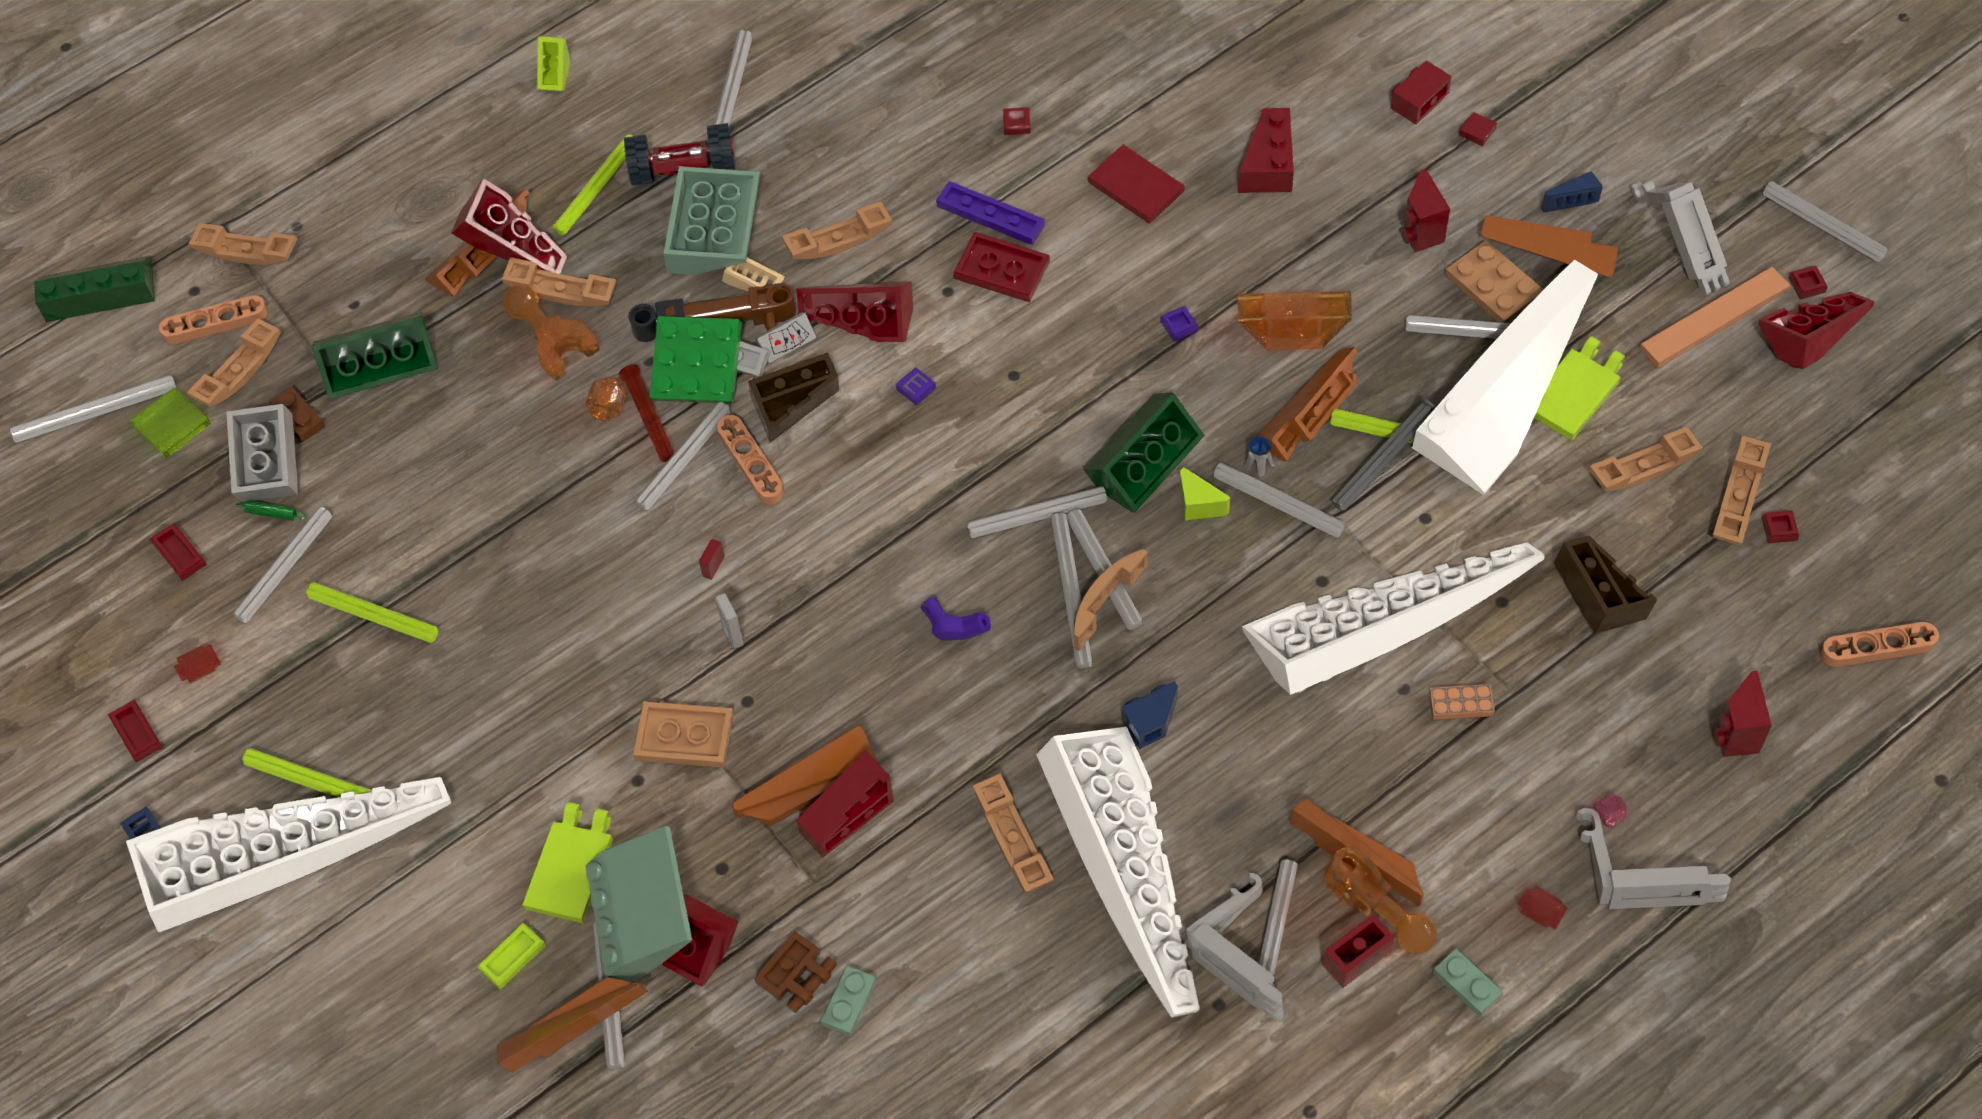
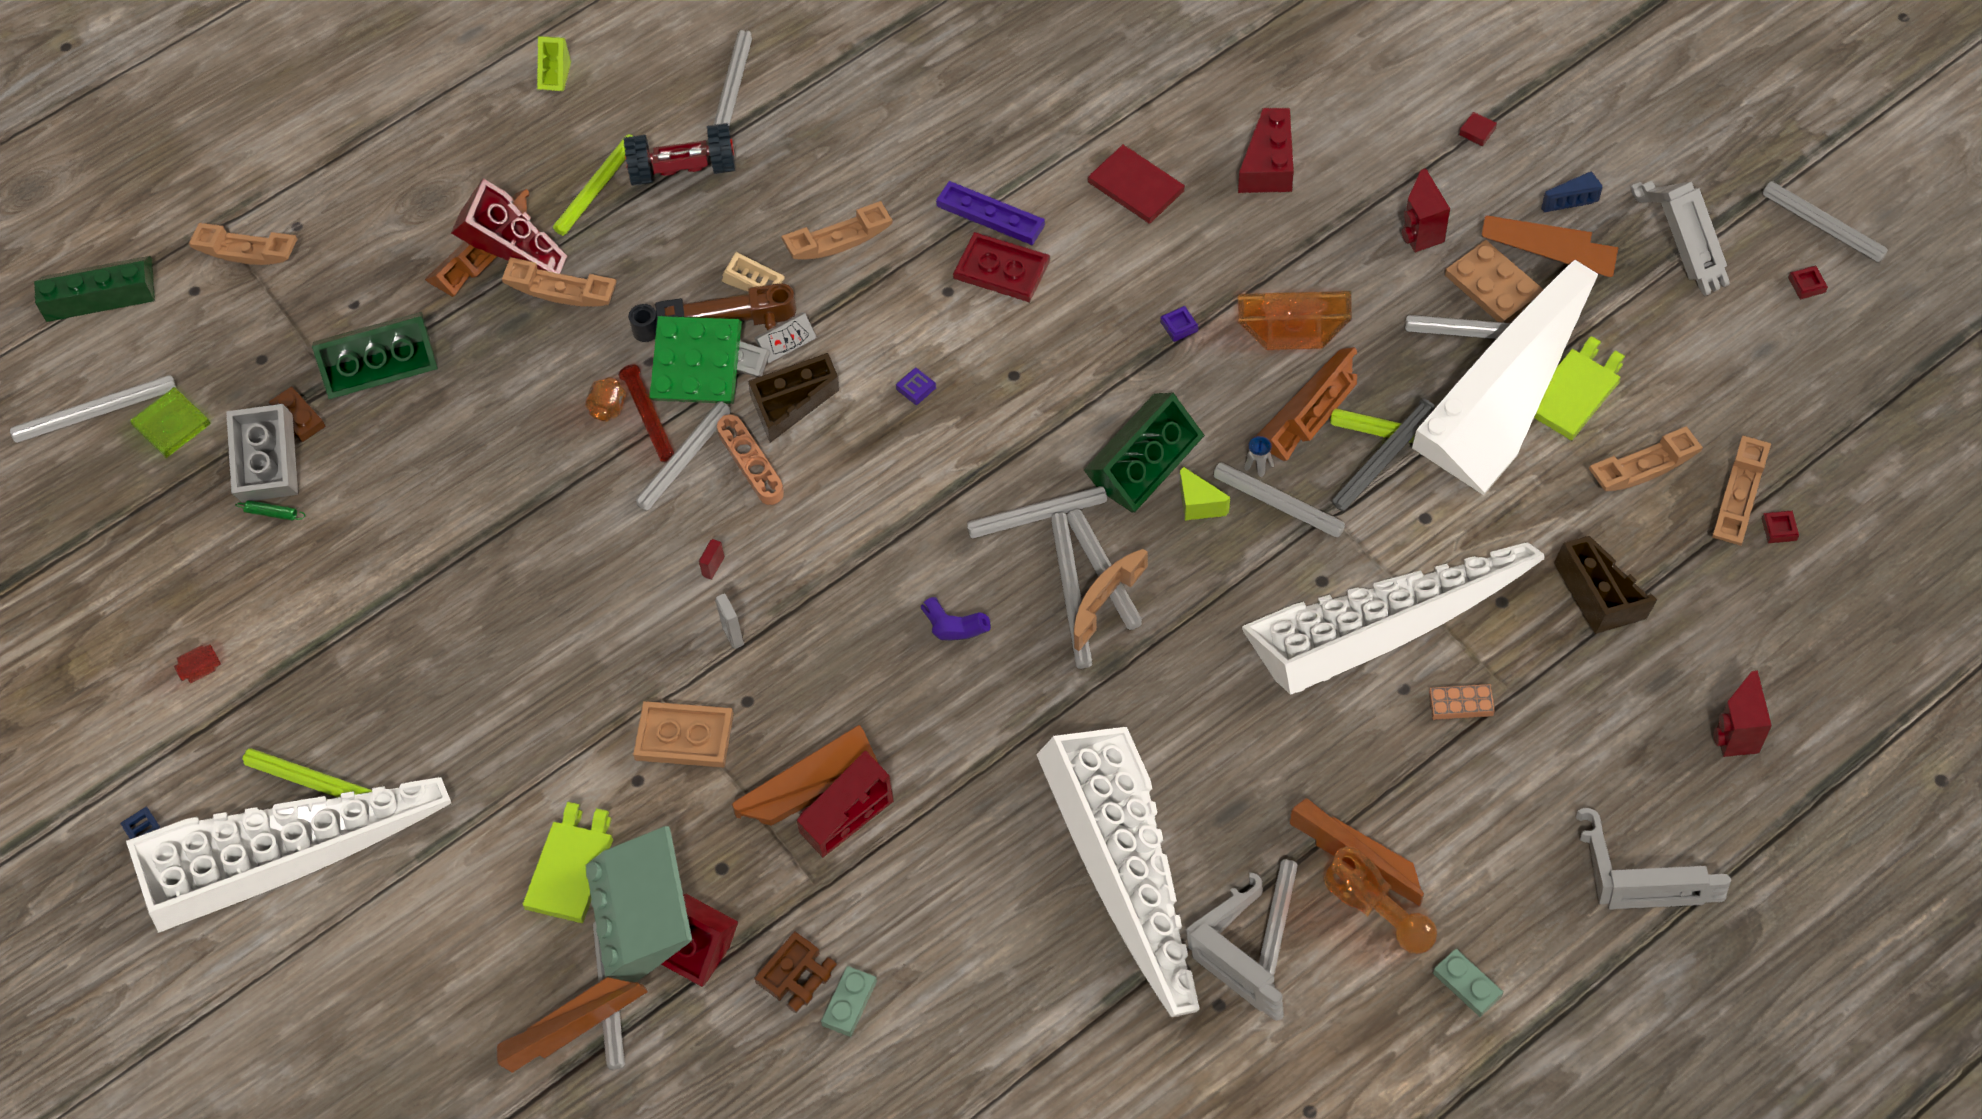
(135, 731): dark red tile -> none
(178, 551): dark red tile -> none
(214, 323): nougat beam -> none
(239, 367): medium nougat slope -> none
(282, 565): light grey axle -> none
(372, 612): lime axle -> none
(511, 956): lime tile -> none
(552, 334): clear orange piece -> none
(710, 219): sand green slope -> none
(867, 309): dark red wedge -> none
(1012, 834): medium nougat slope -> none
(1016, 121): dark red tile -> none
(1150, 715): dark blue slope -> none
(1358, 950): dark red brick -> none
(1420, 92): dark red brick -> none
(1542, 907): clear red brick -> none
(1611, 810): clear pink plate -> none
(1714, 317): nougat tile -> none
(1812, 330): dark red wedge -> none
(1877, 640): nougat beam -> none

